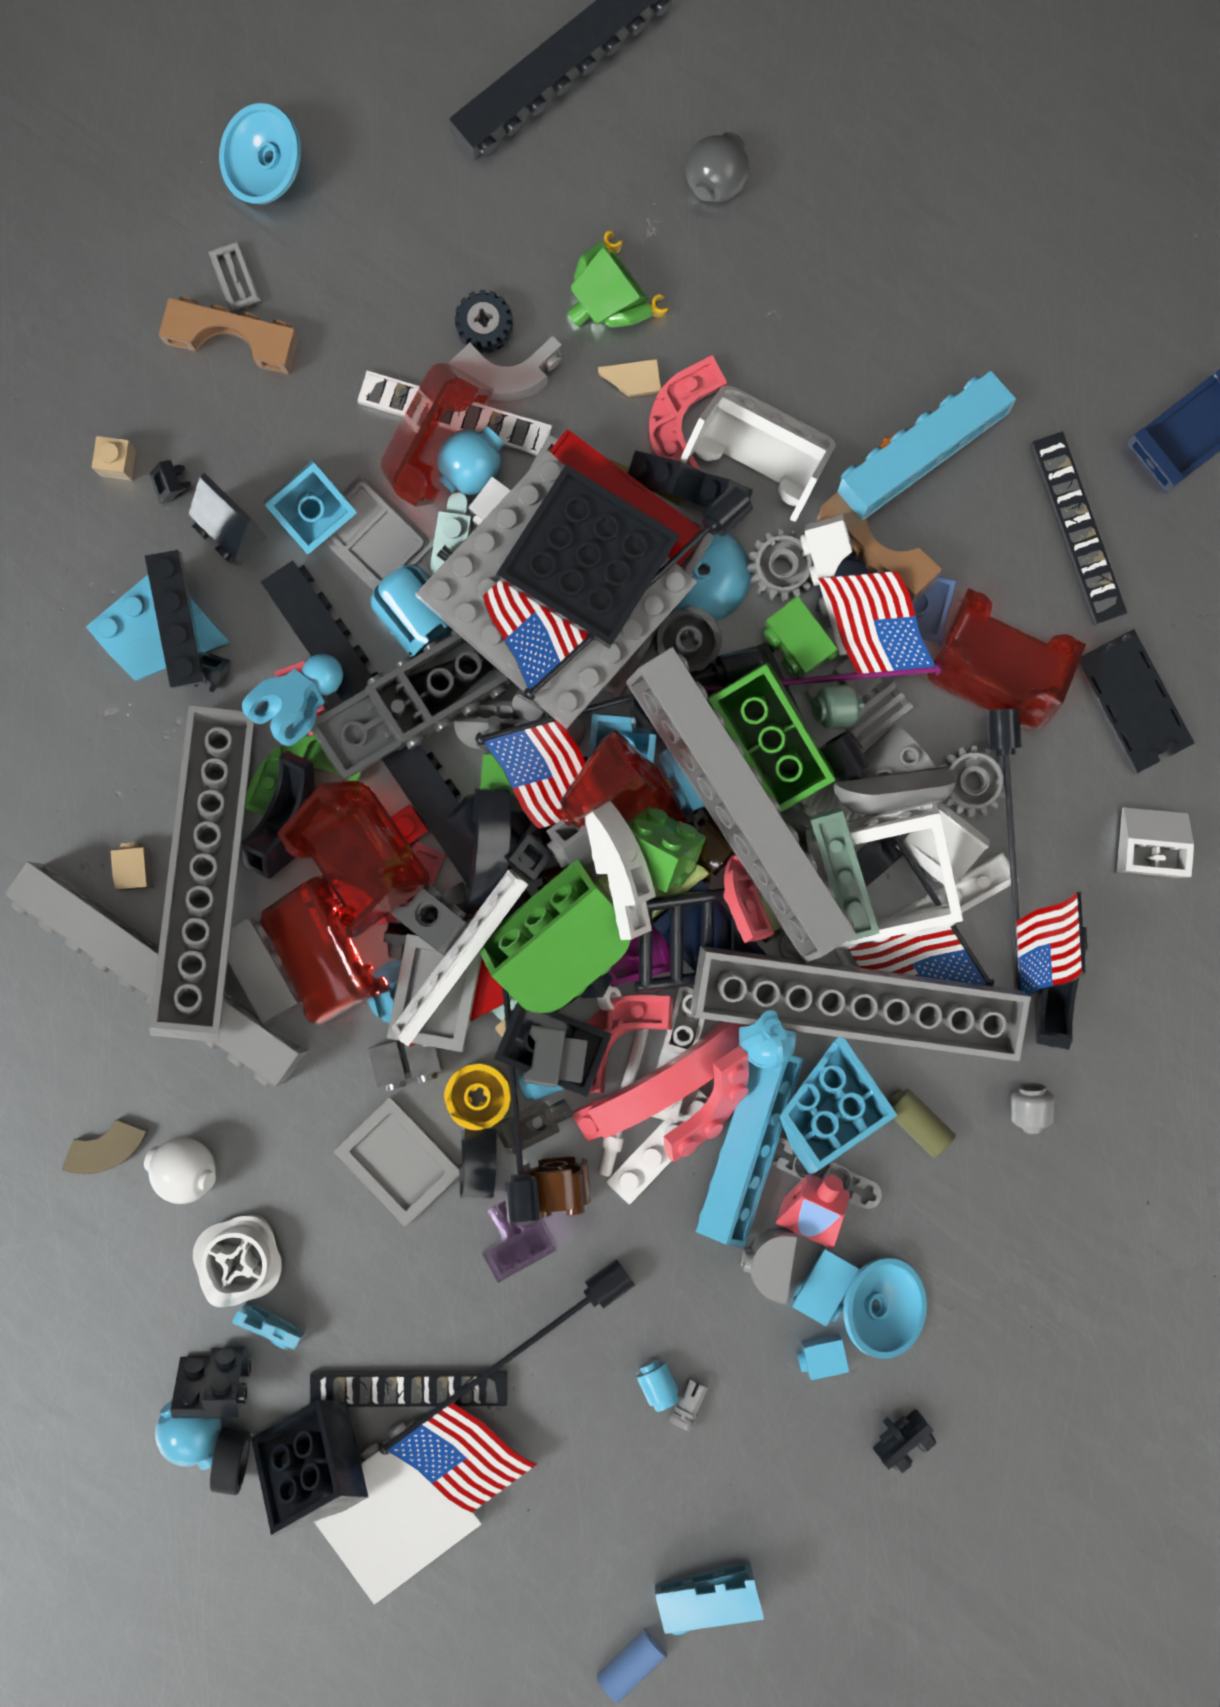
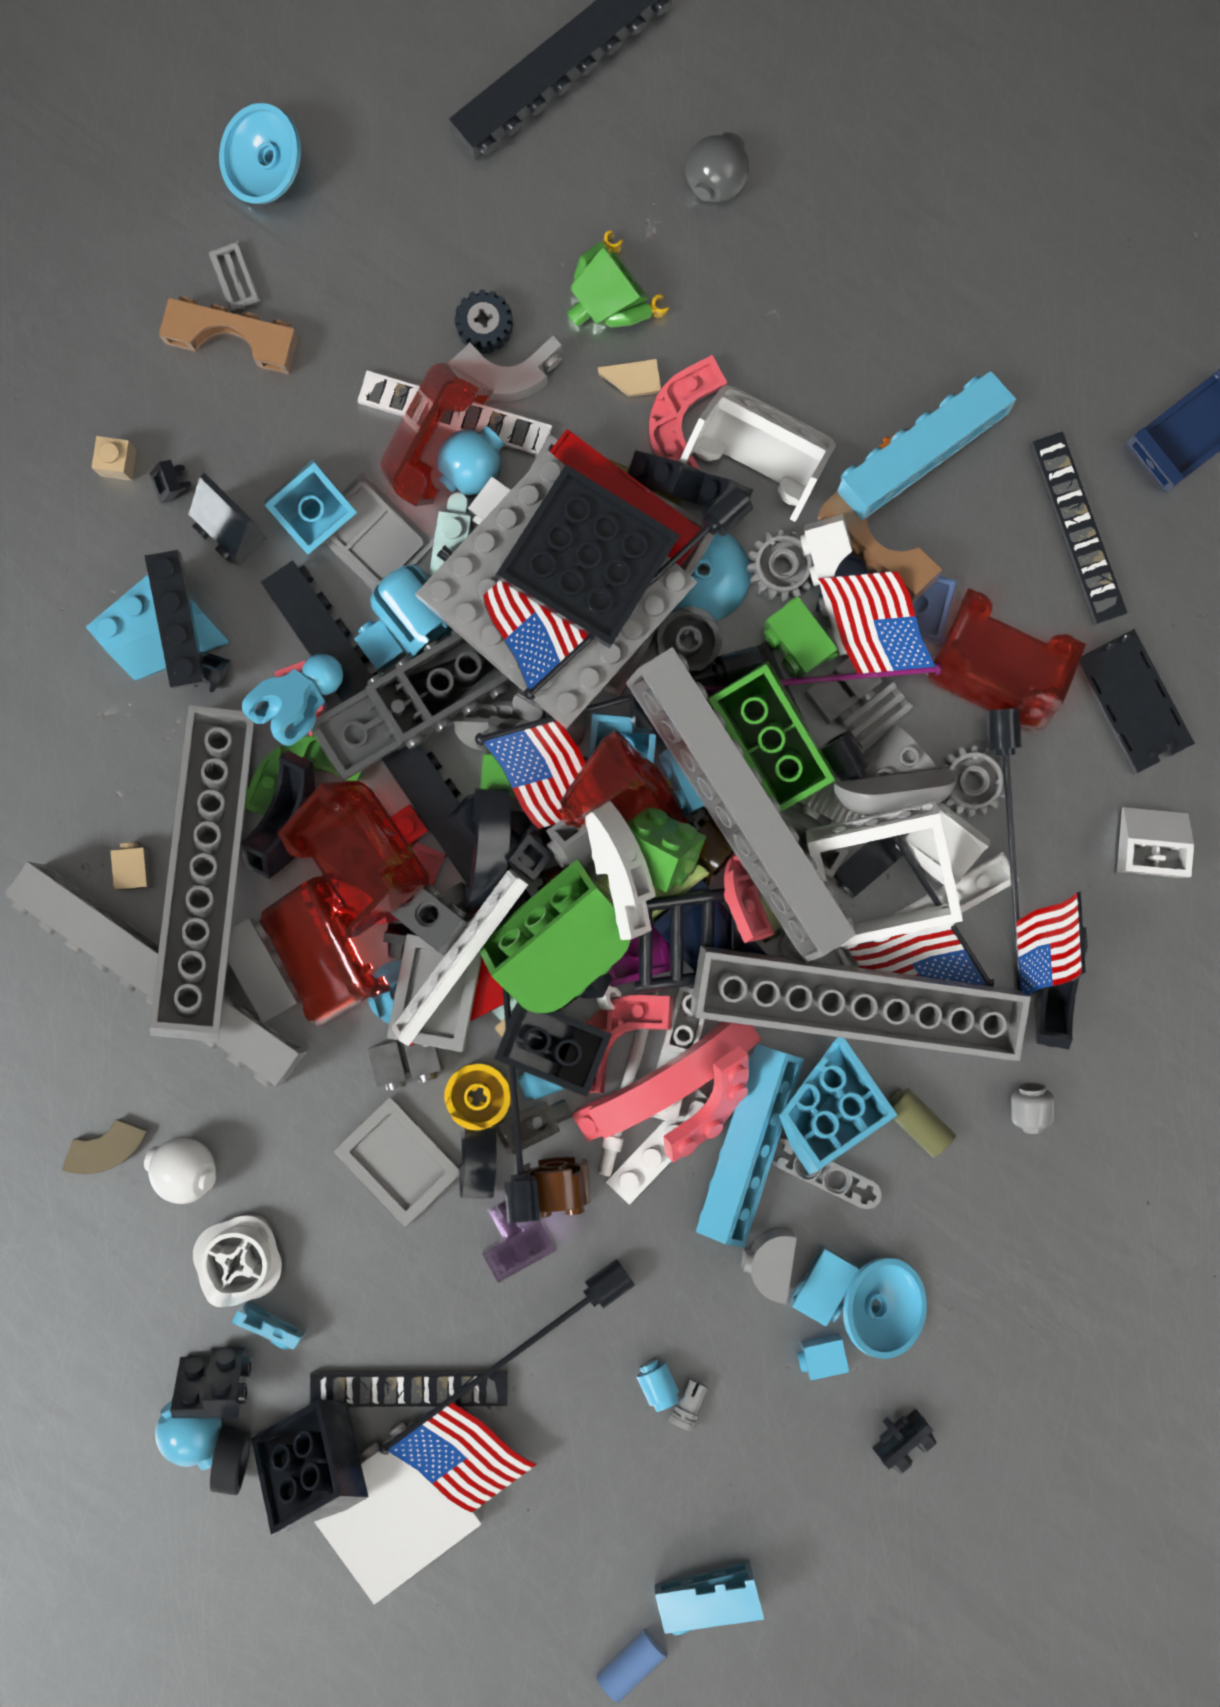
(379, 645): none -> medium azure brick
(555, 1057): dark grey piece -> none
(767, 1041): medium azure cap -> none
(815, 1209): coral torso -> none
(837, 706): sand green head -> none
(844, 870): sand green plate -> none

